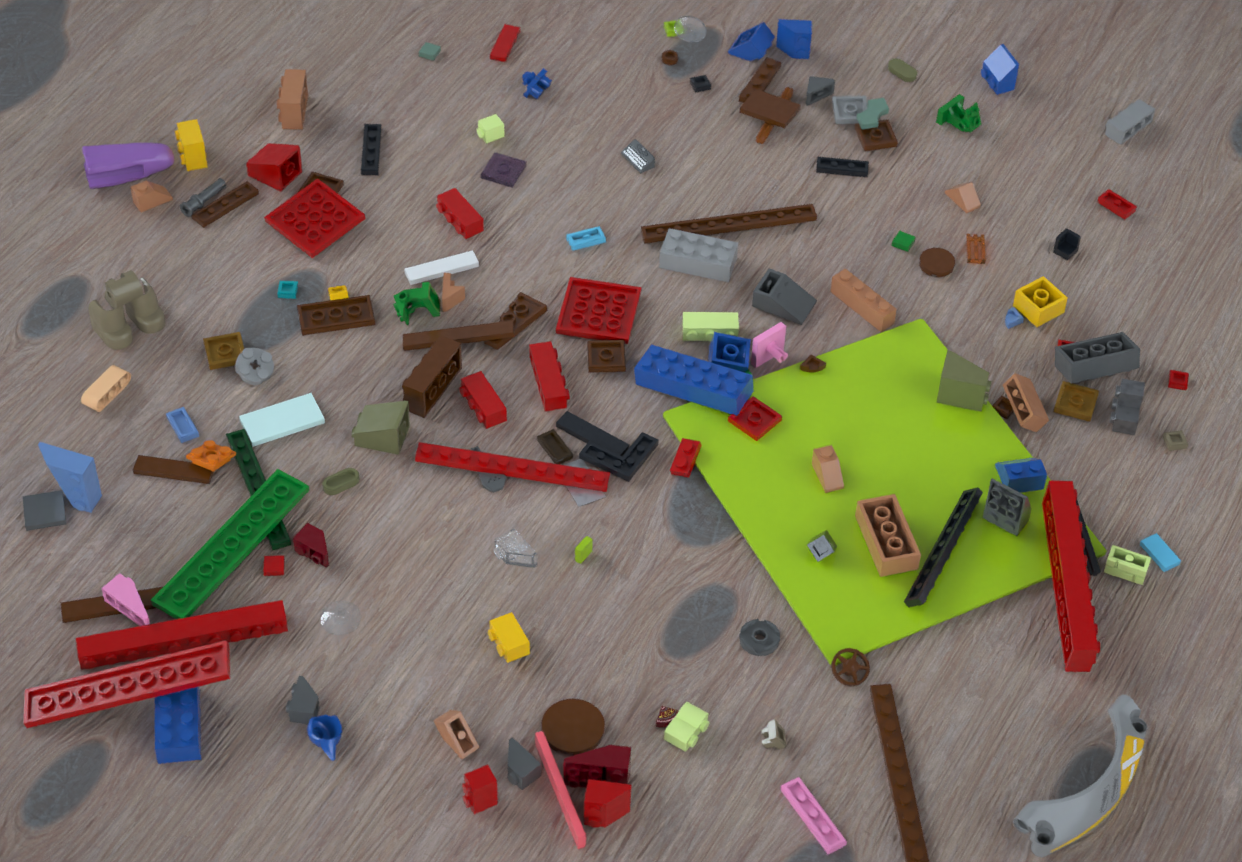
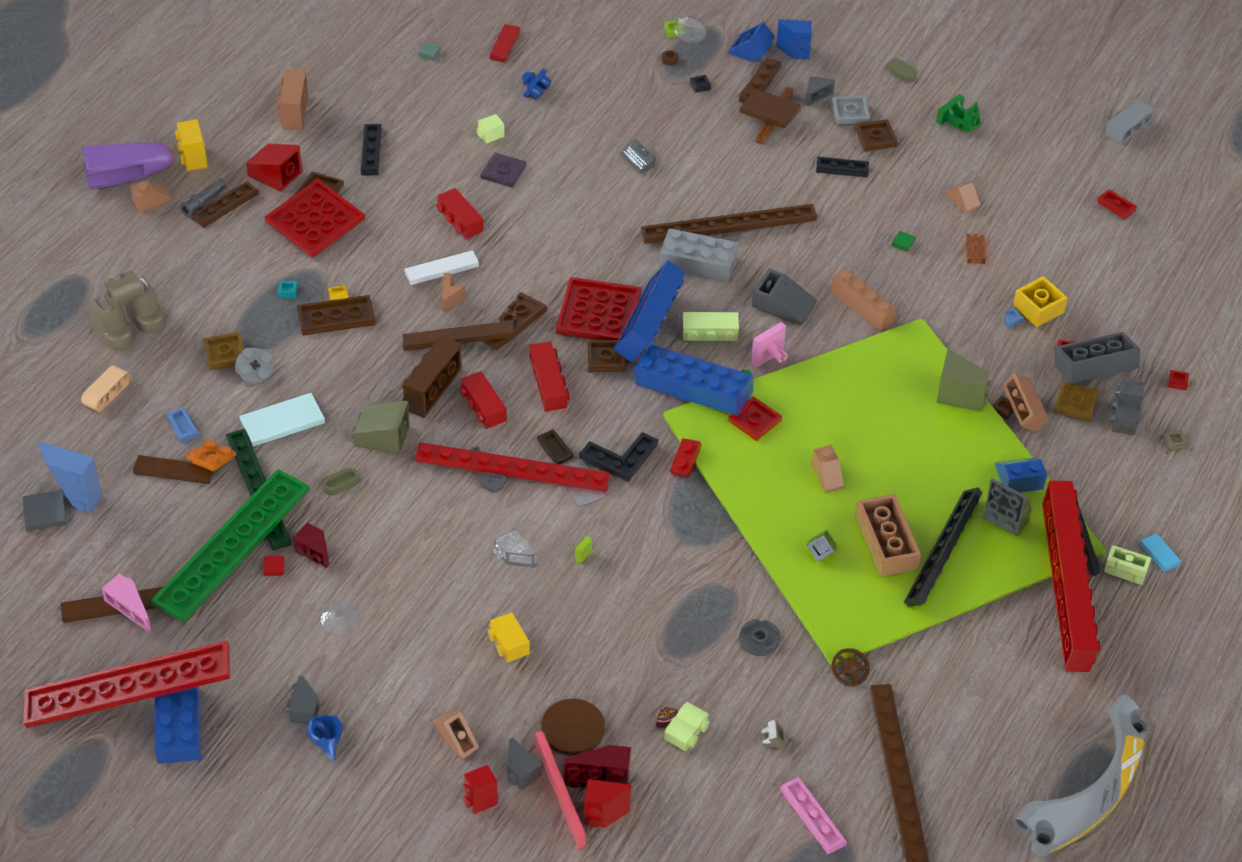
(181, 634): red brick -> none
(417, 298): green tile -> none
(586, 238): medium azure tile -> none
(588, 432): black tile -> none
(650, 311): none -> blue brick
(729, 351): blue slope -> none
(812, 364): reddish brown tile -> none
(870, 116): sand green tile -> none
(937, 262): reddish brown tile -> none
(1000, 70): blue slope -> none
(1067, 244): black panel -> none

